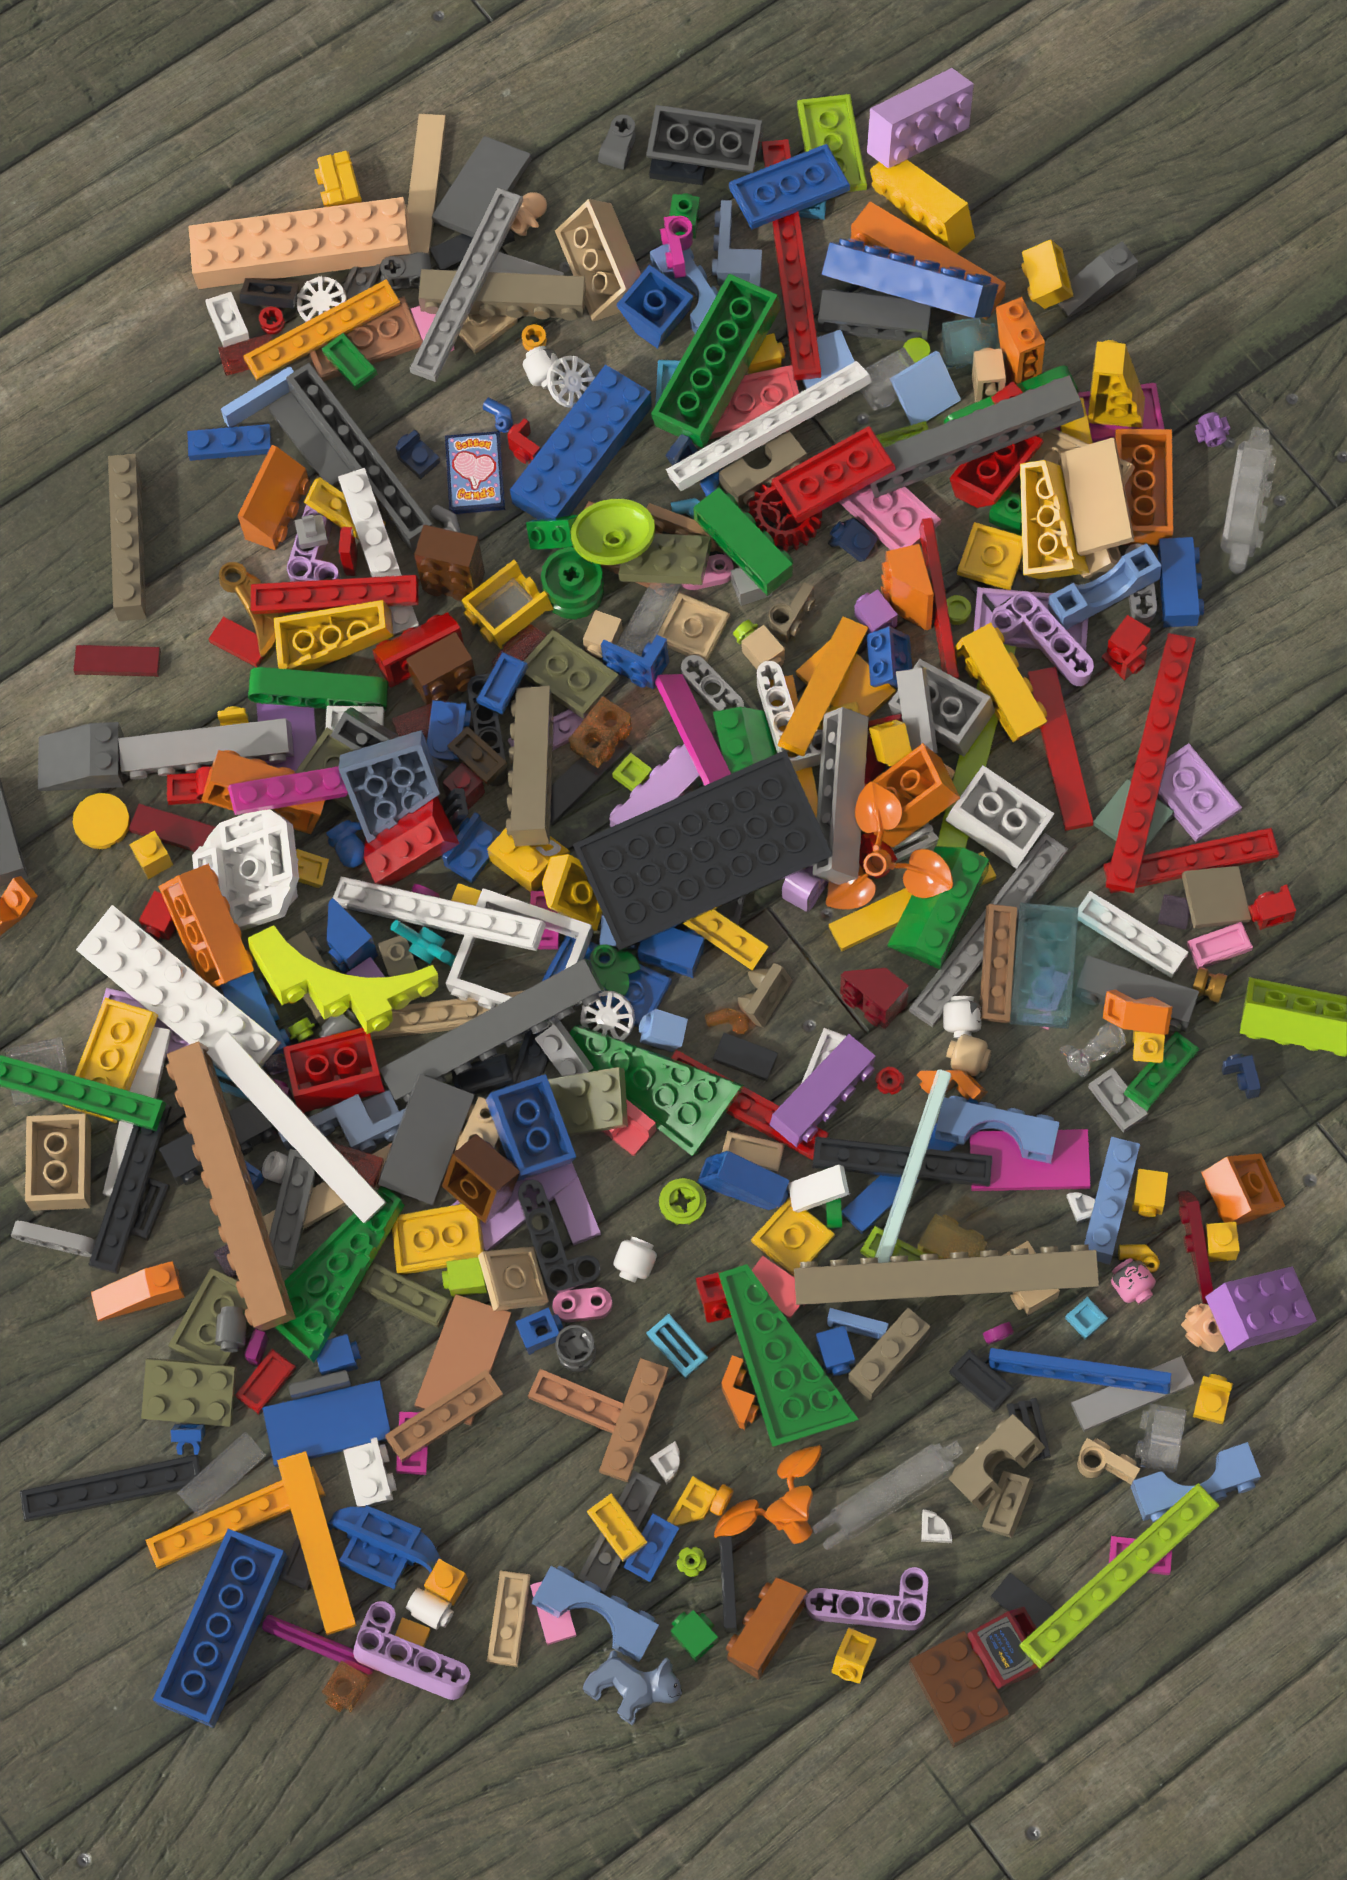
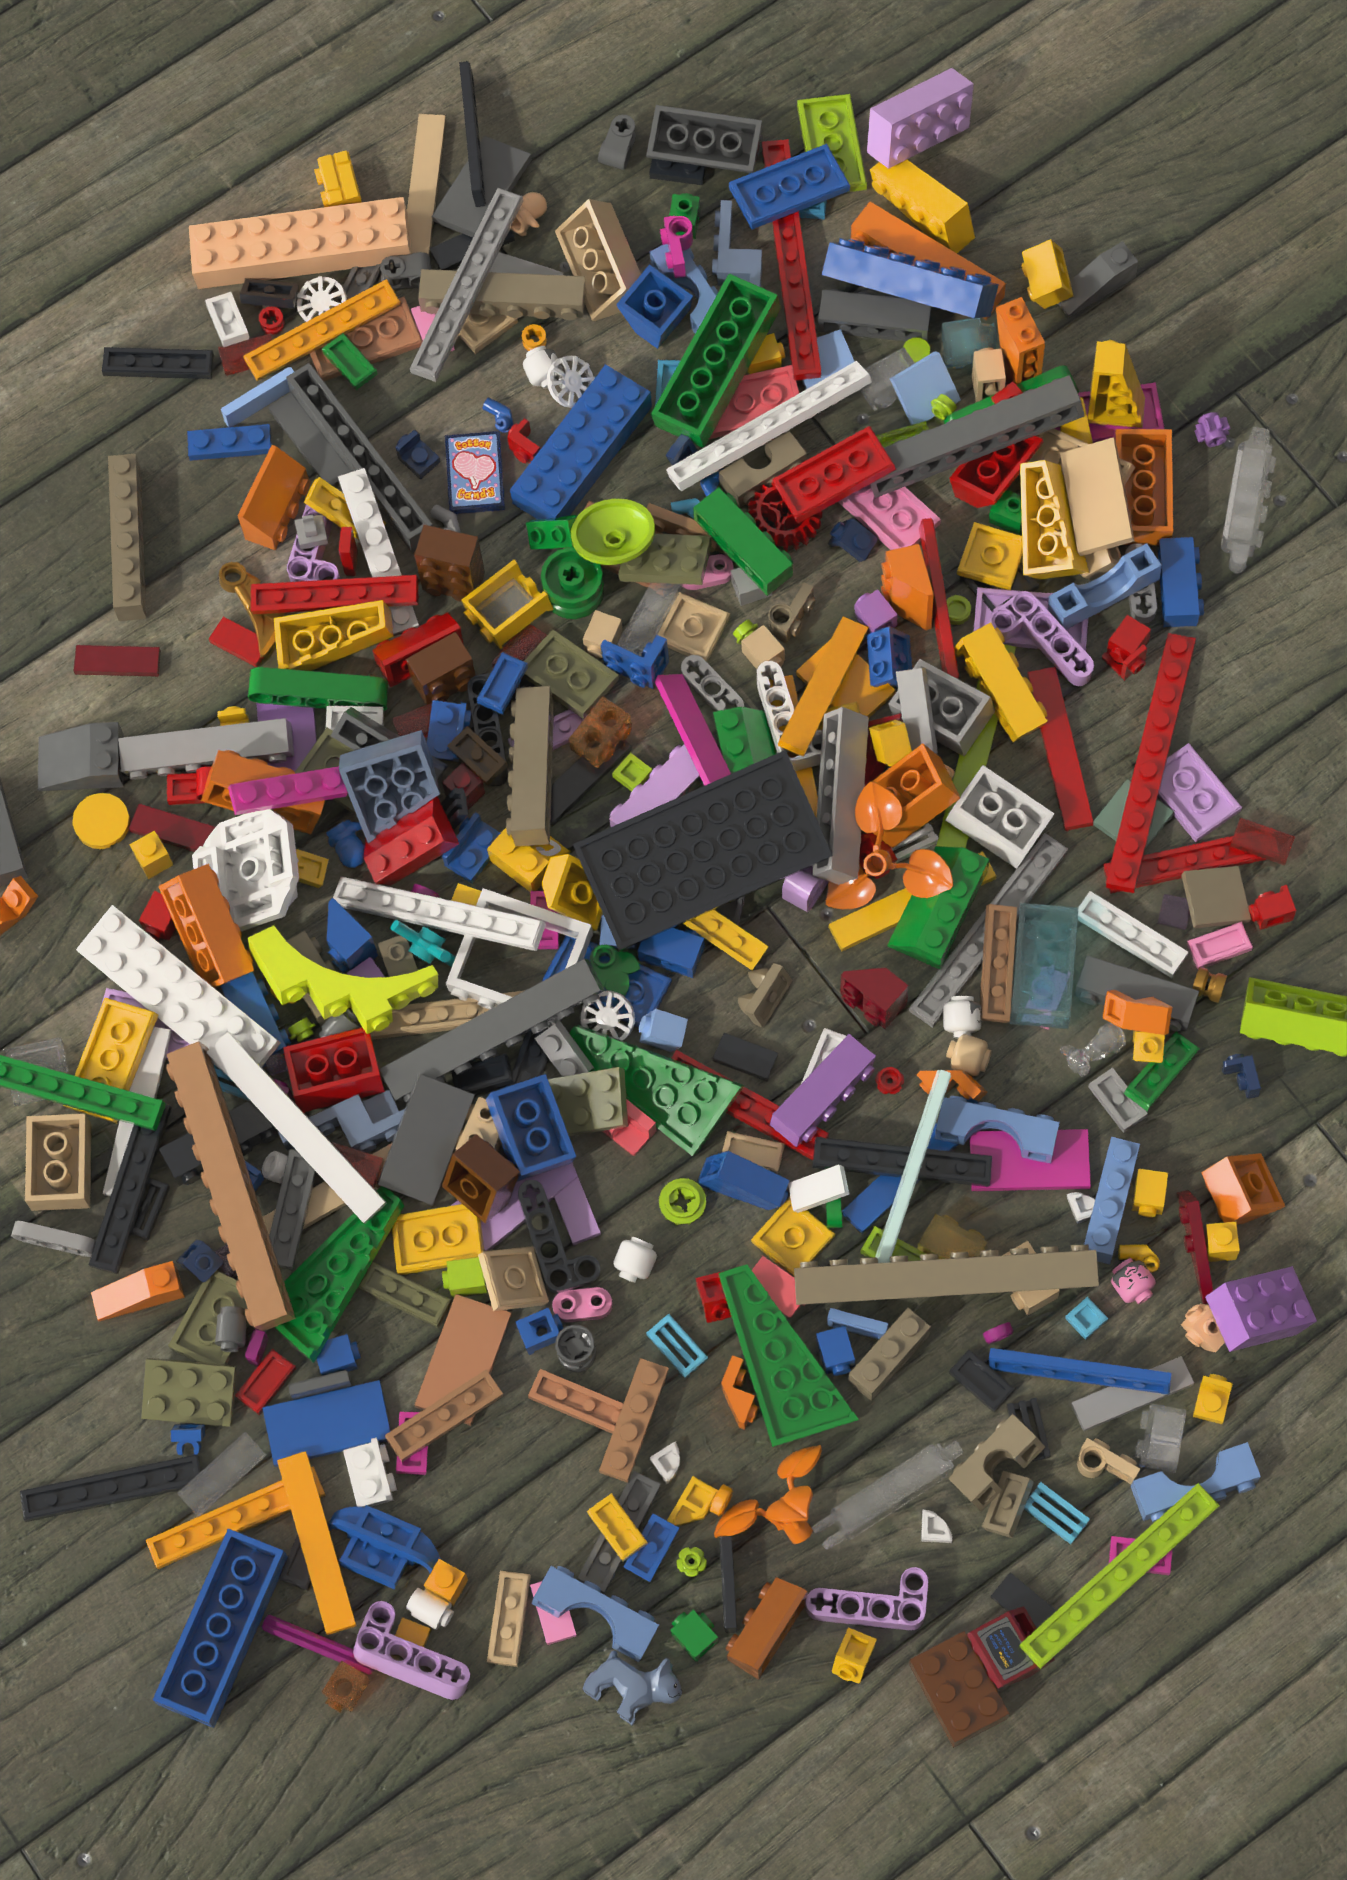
(157, 363): none -> black tile
(200, 1260): none -> dark blue bracket
(472, 134): none -> black tile
(728, 1016): clear orange arm -> none
(943, 406): none -> lime plate
(1034, 1497): none -> medium azure tile
(1262, 841): none -> clear red tile

